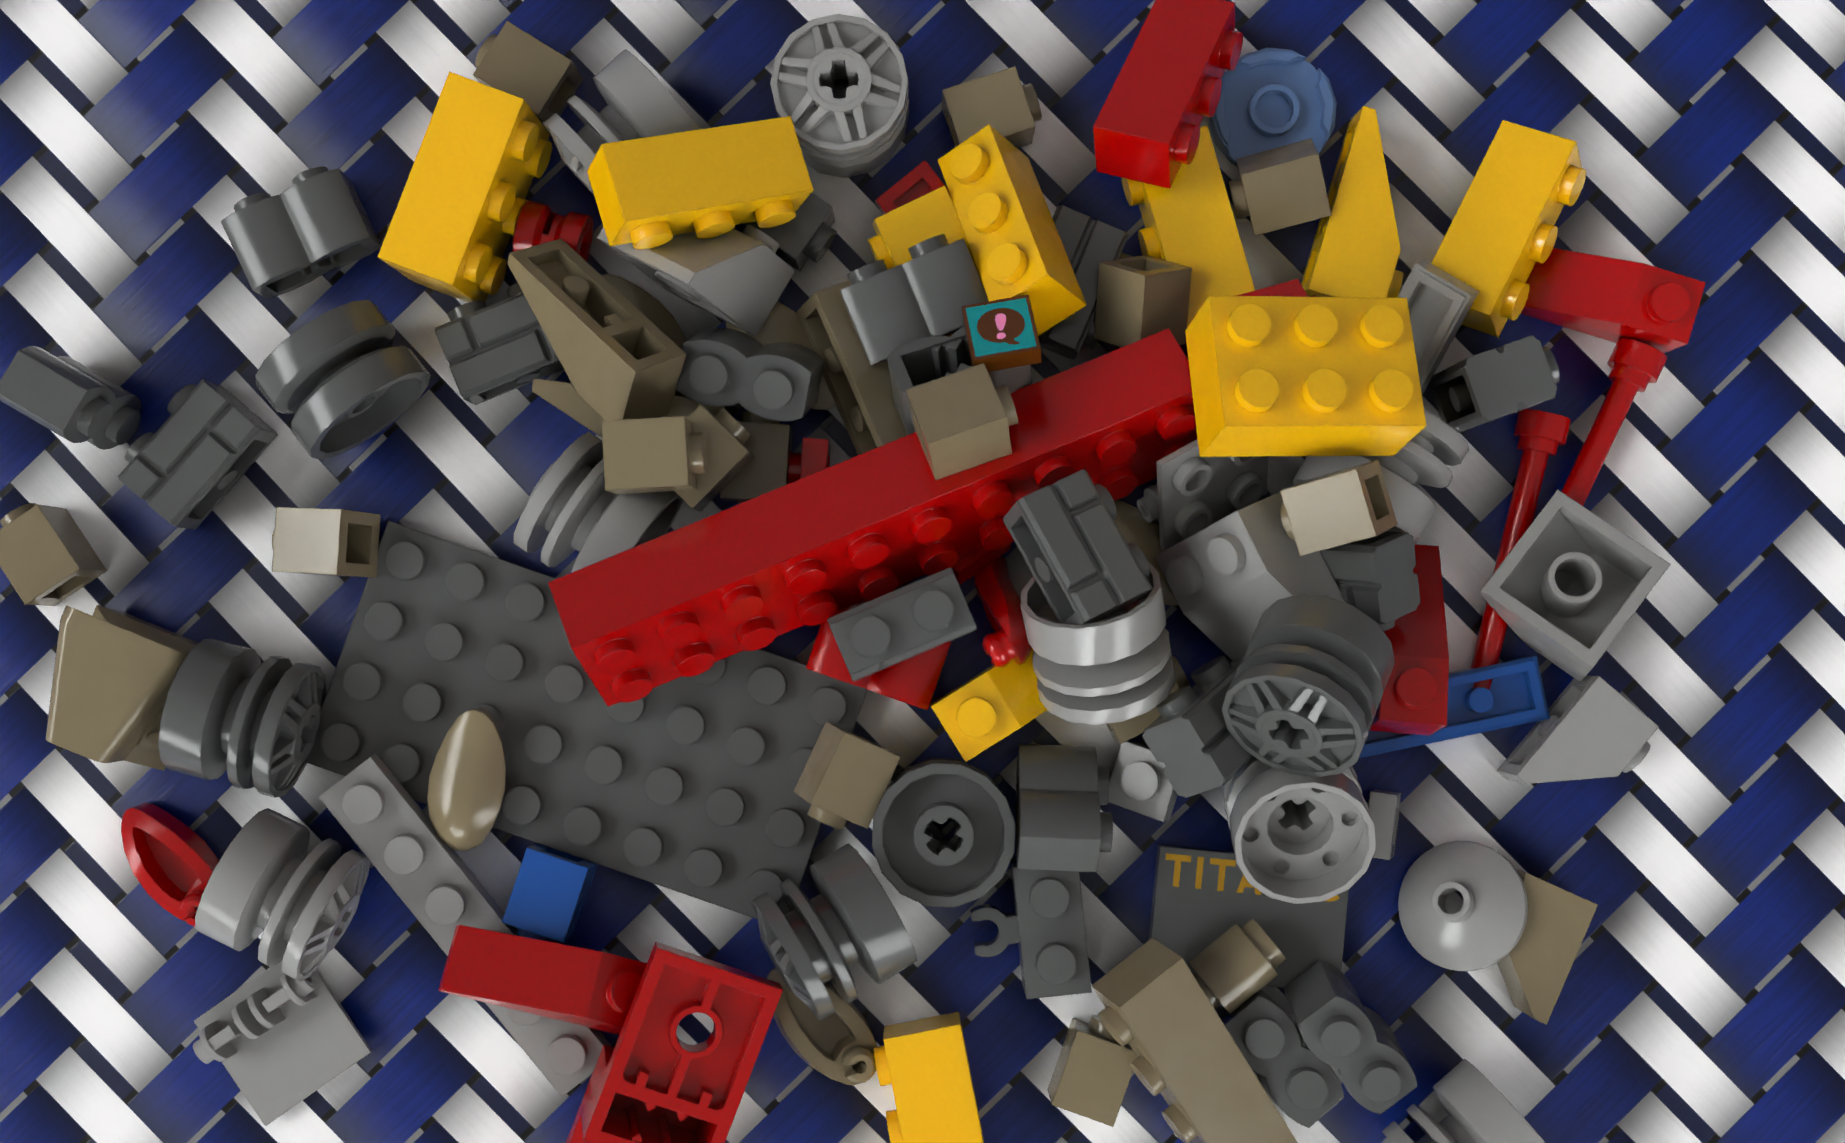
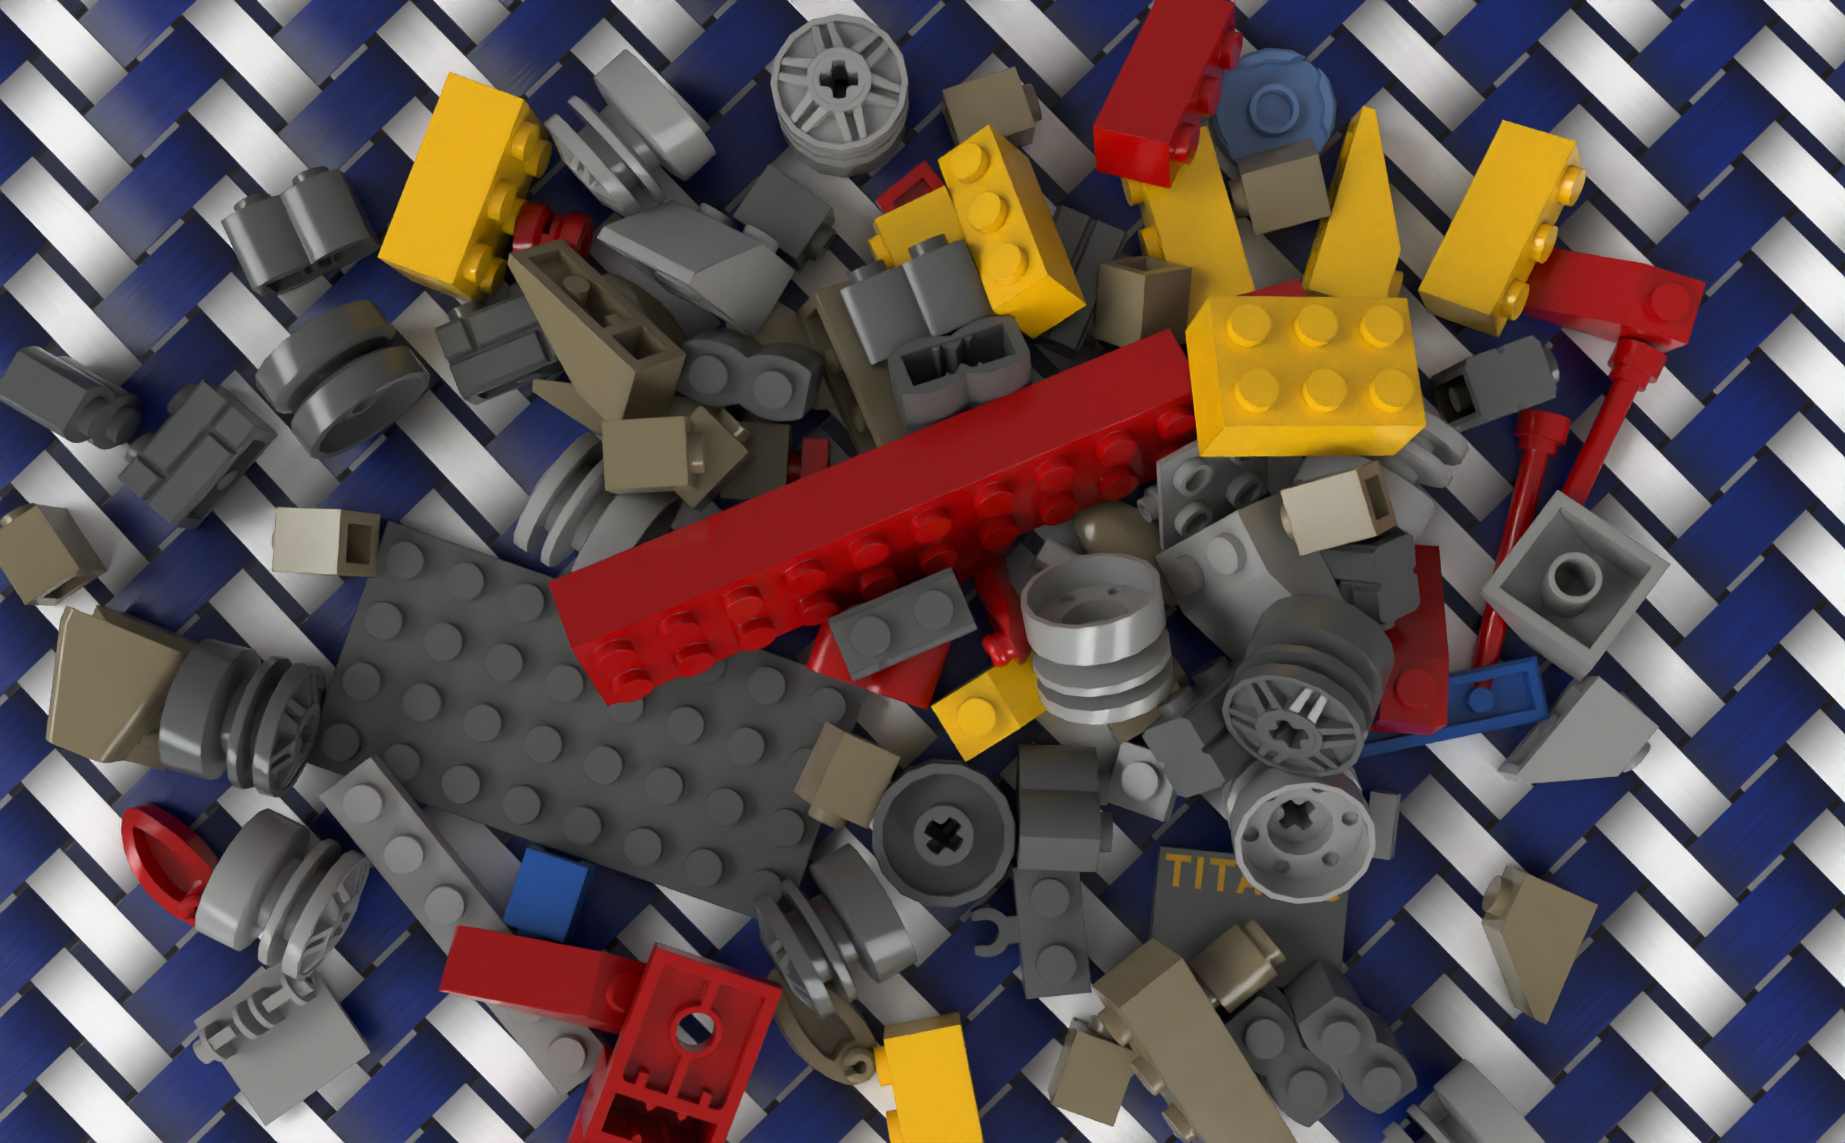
(467, 781): dark tan arm -> none
(527, 70): dark tan brick -> none
(699, 182): yellow brick -> none
(962, 420): dark tan brick -> none
(1002, 333): tile -> none
(1078, 550): dark grey brick -> none
(1436, 312): light grey tile -> none
(1491, 912): light grey dish -> none

